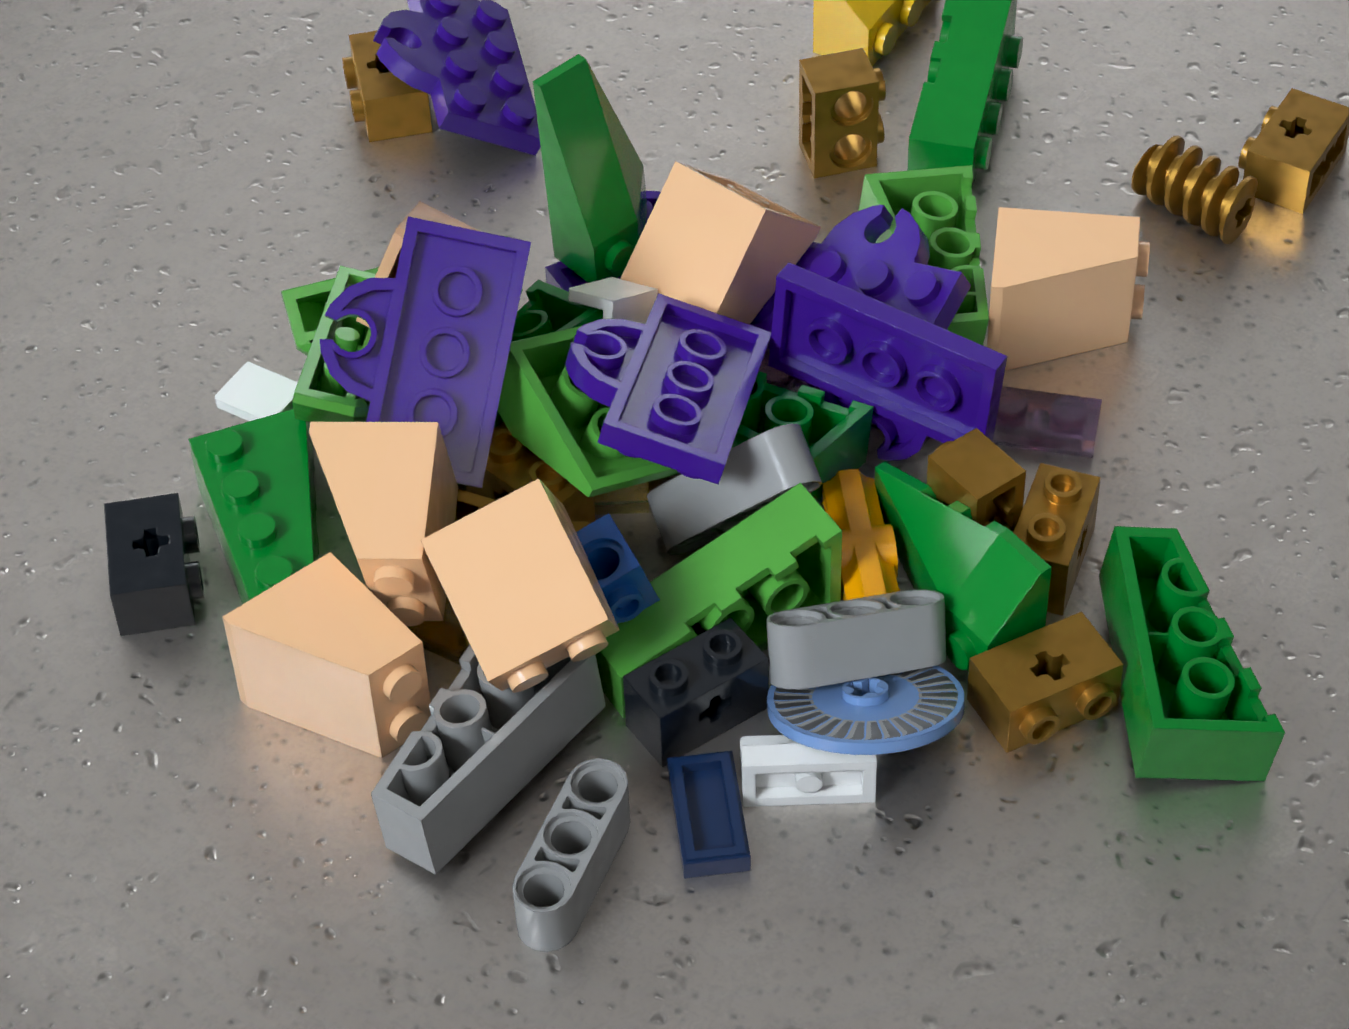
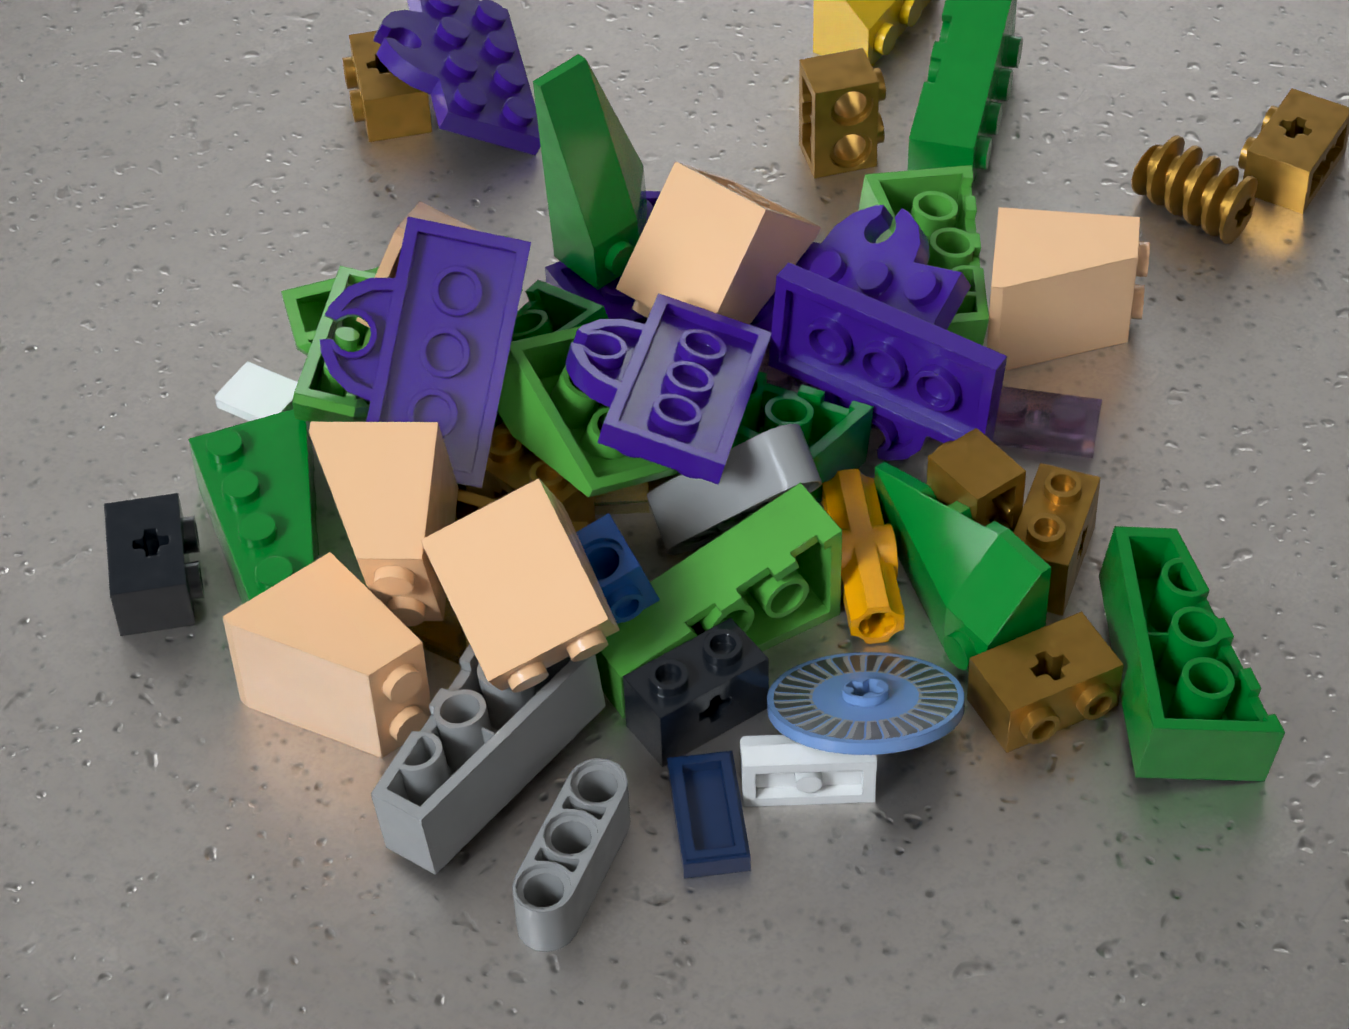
(616, 298): white panel -> none
(856, 639): light grey beam -> none

